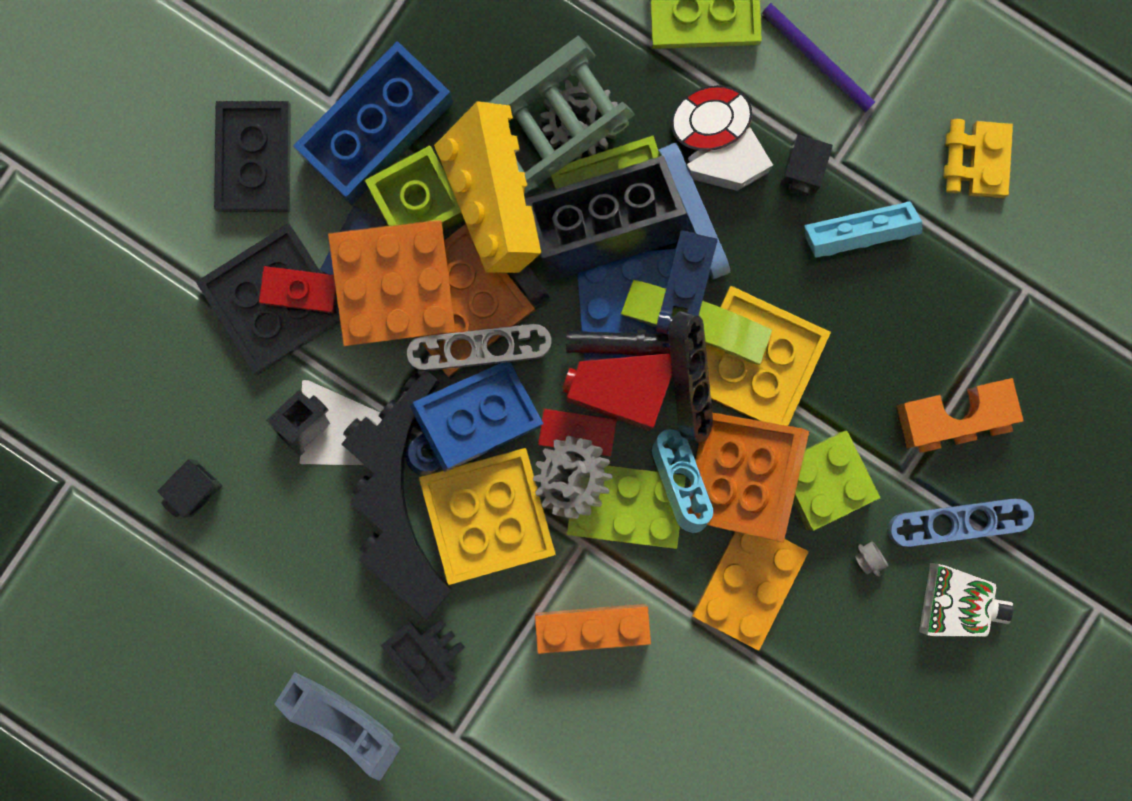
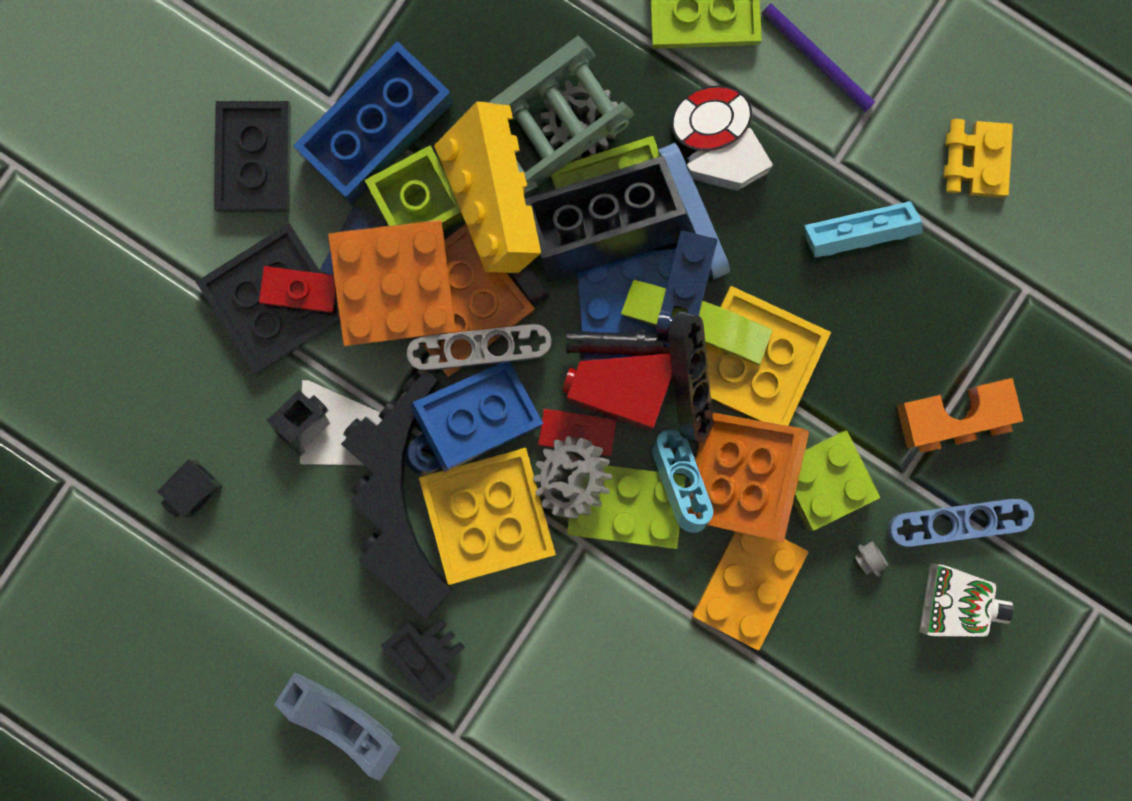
(592, 628): orange brick -> none
(806, 165): black brick -> none

